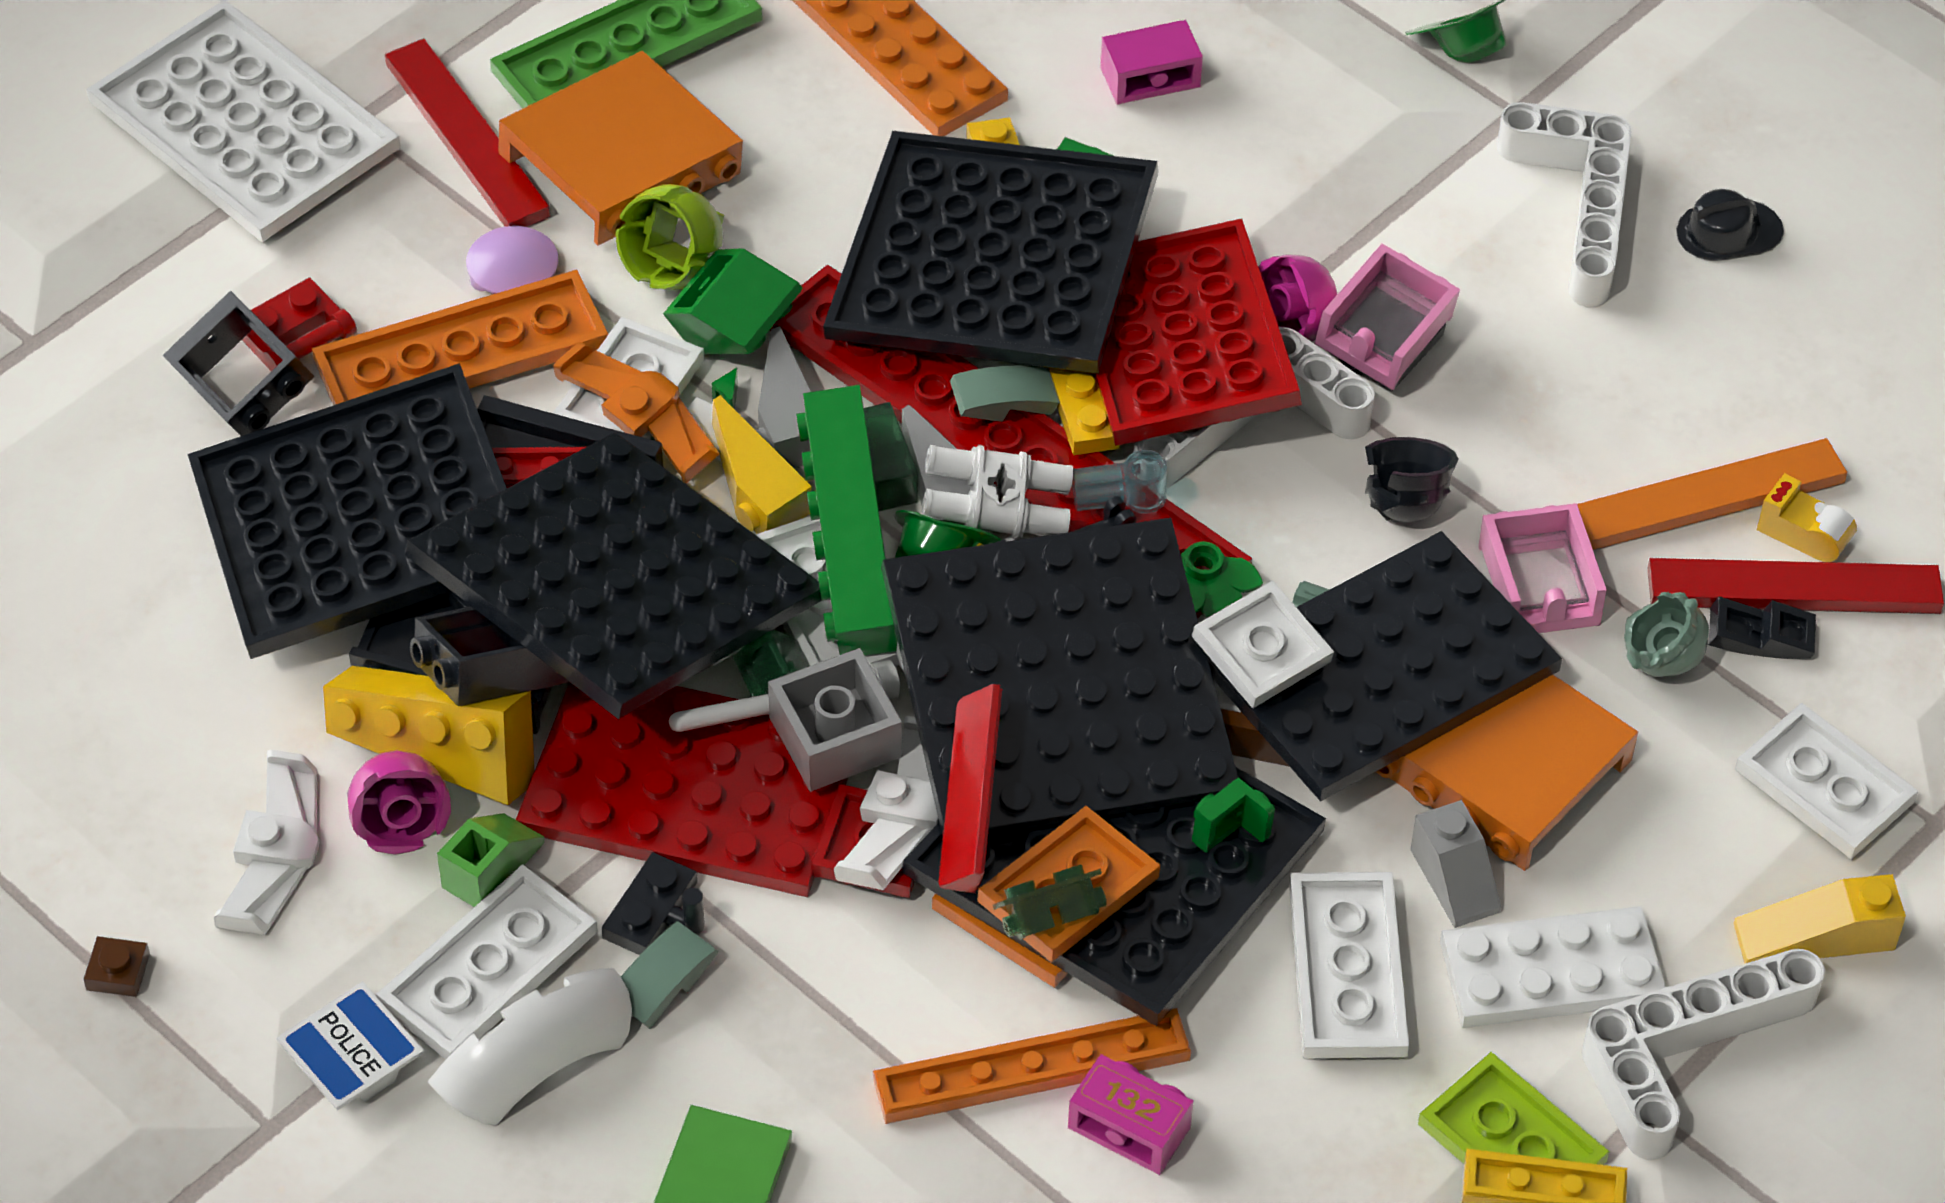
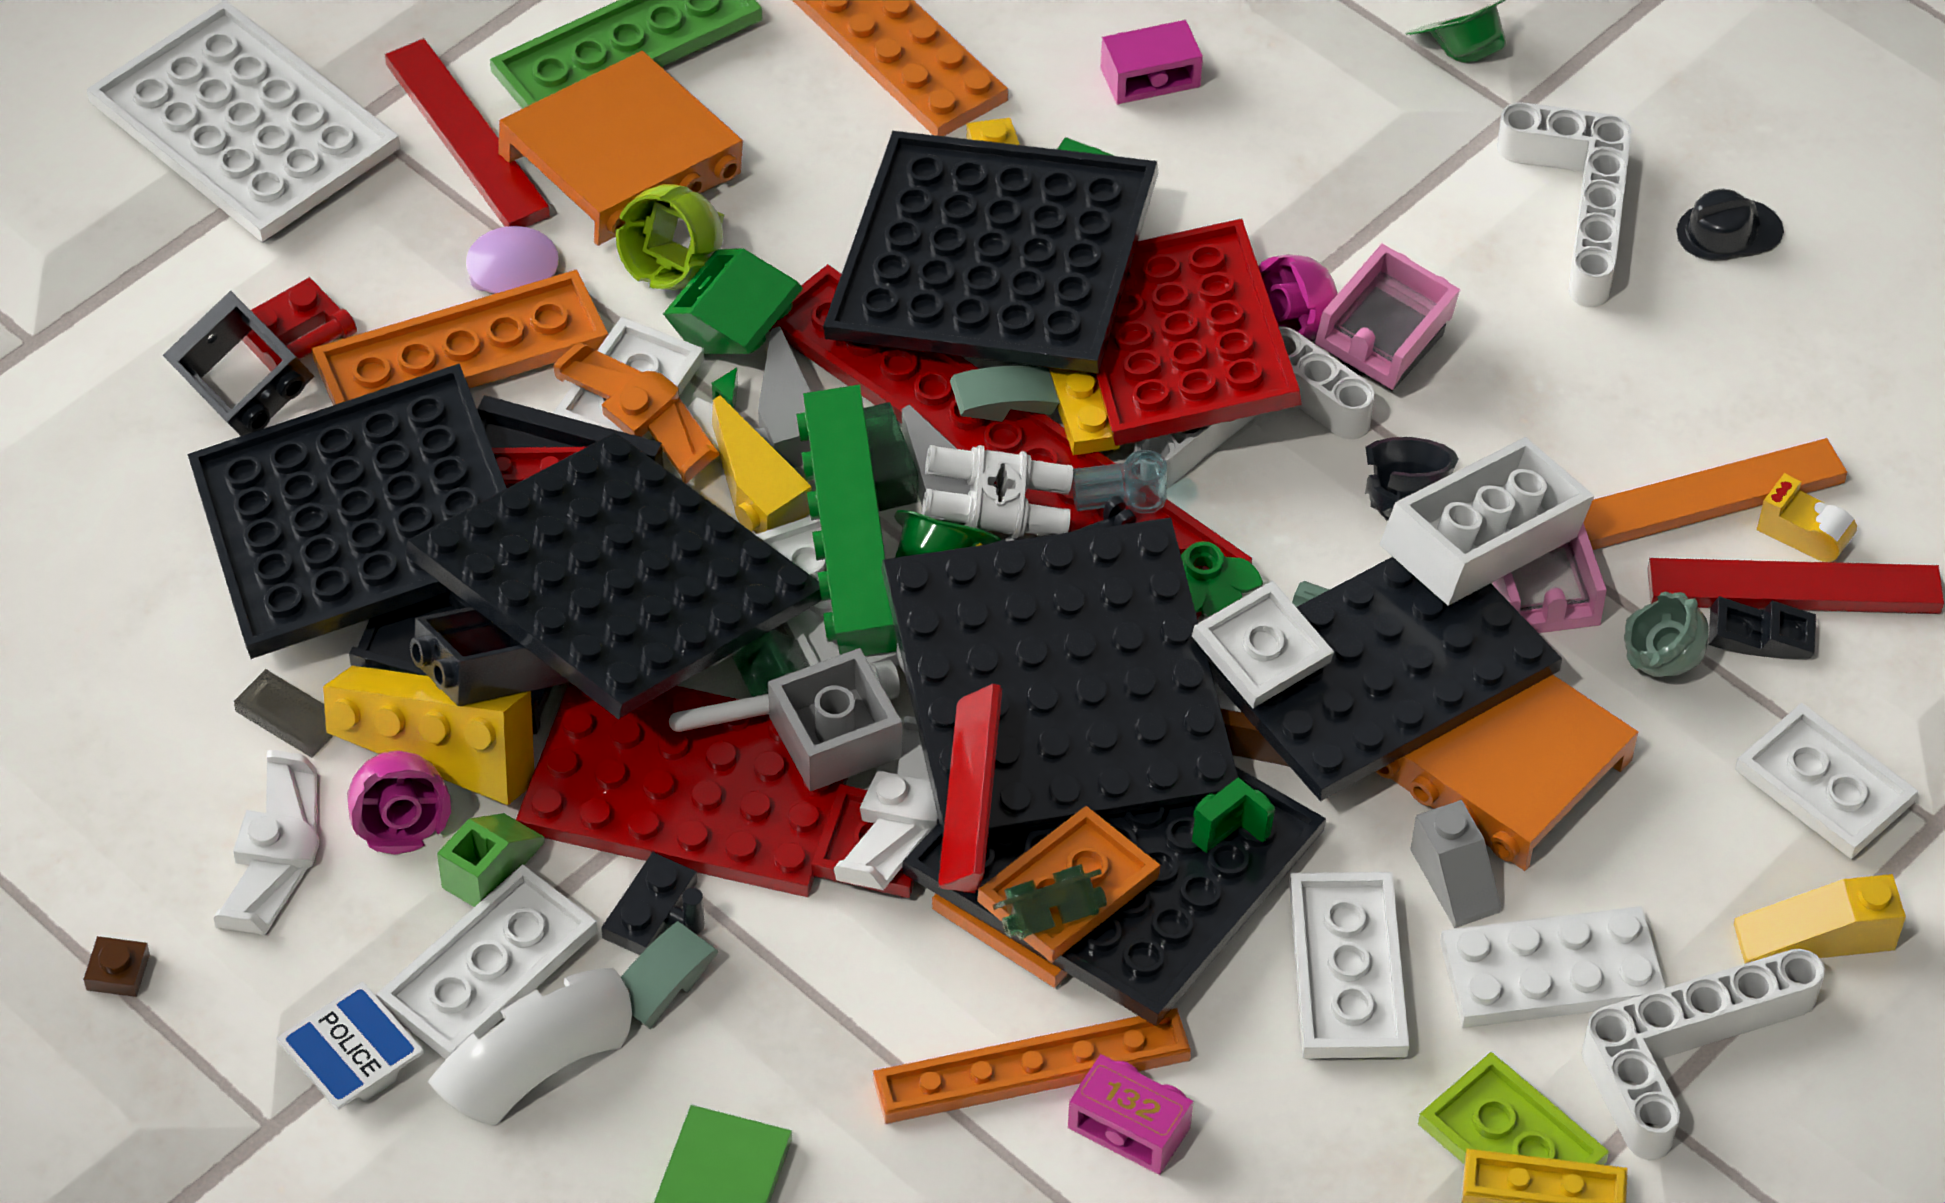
(284, 712): none -> clear smoke tile
(1486, 520): none -> white brick

